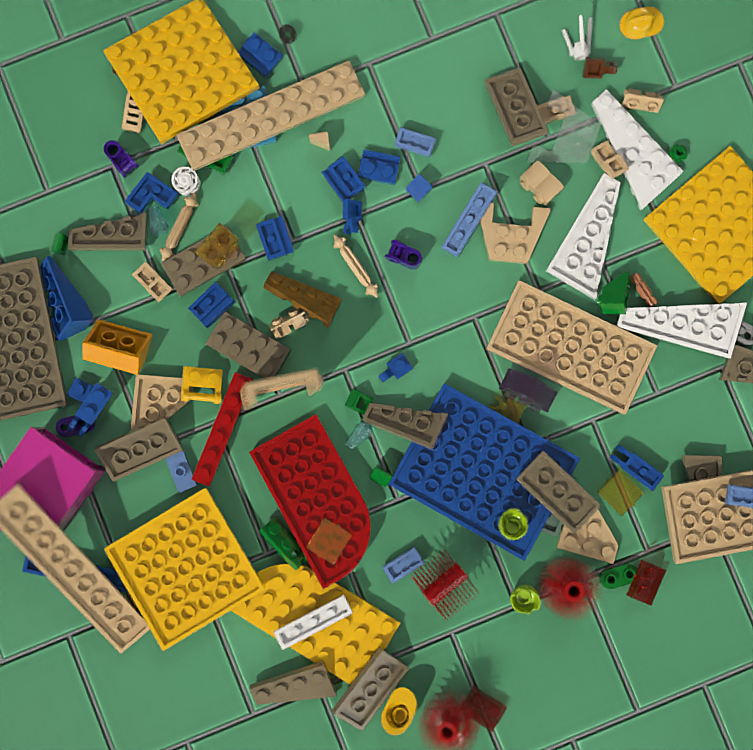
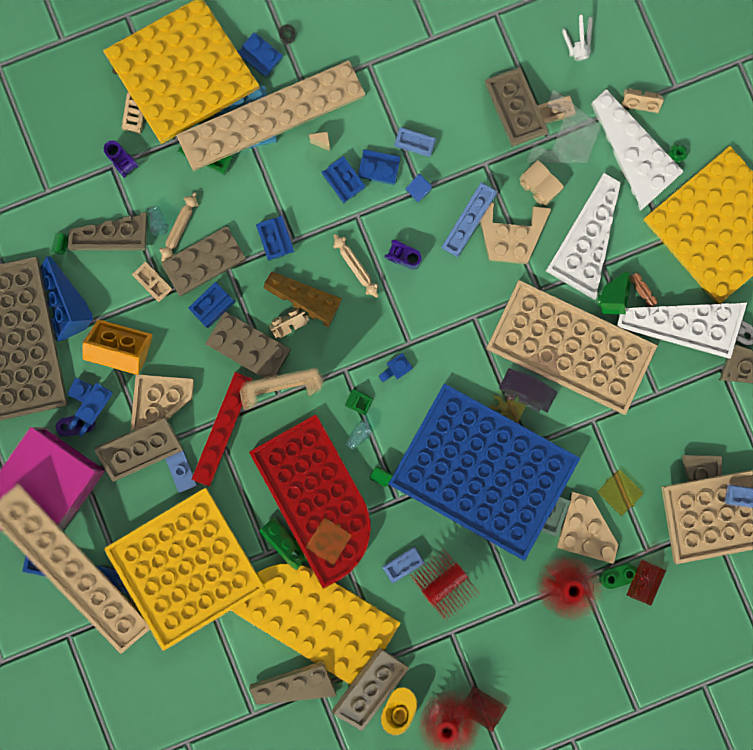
(150, 189): blue plate -> none
(186, 181): white wheel -> none
(201, 378): yellow plate -> none
(213, 243): clear yellow brick -> none
(313, 622): white plate -> none
(352, 213): blue plate -> none
(410, 424): dark tan wing -> none
(513, 524): lime hair -> none
(525, 599): lime hair -> none
(558, 492): dark tan plate -> none
(596, 66): reddish brown plate -> none
(608, 160): tan slope -> none
(638, 468): blue hinge -> none
(641, 22): yellow piece -> none

